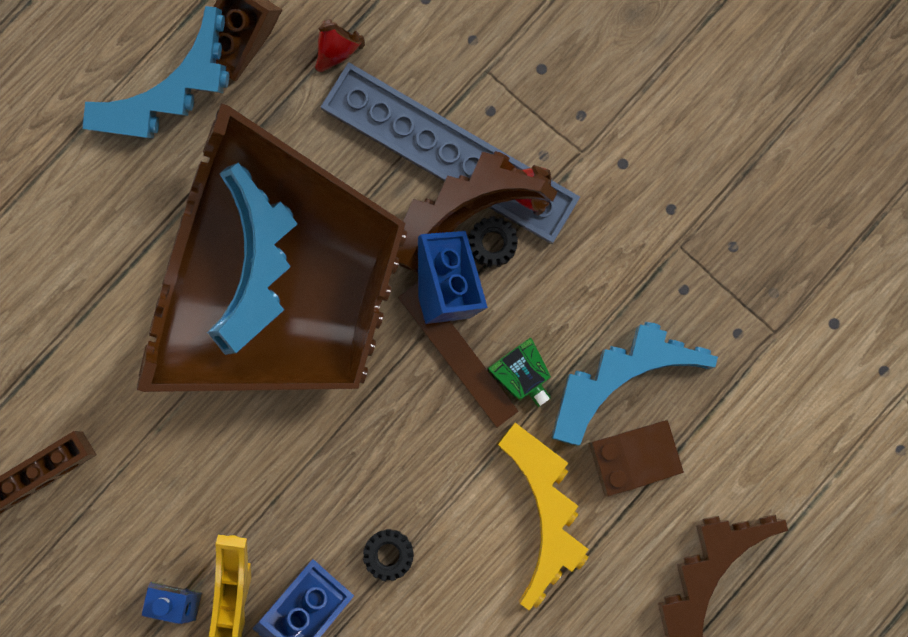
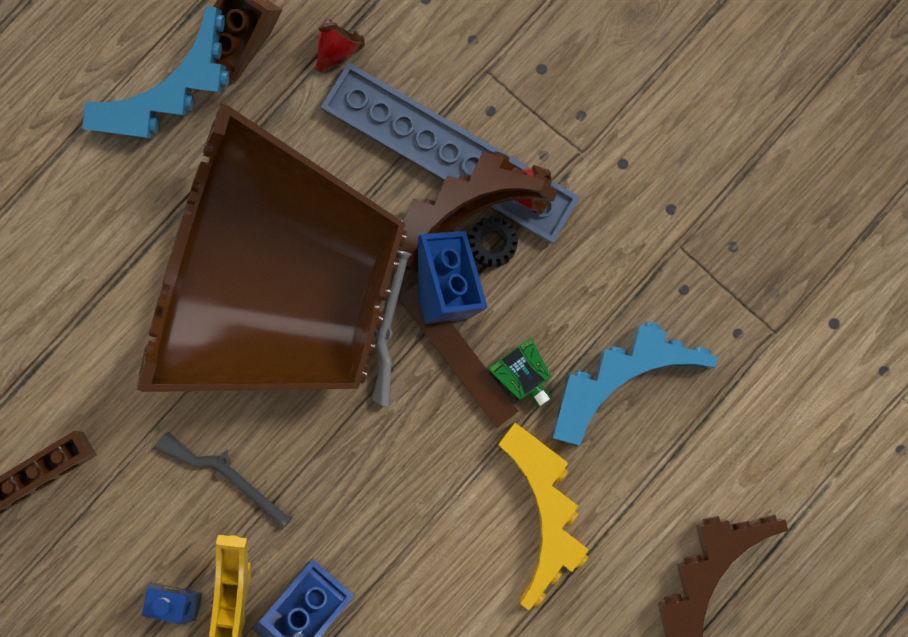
(172, 447): none -> dark grey piece
(263, 262): dark azure arch -> none
(382, 386): none -> light grey piece
(382, 571): black tyre -> none
(636, 458): reddish brown slope -> none

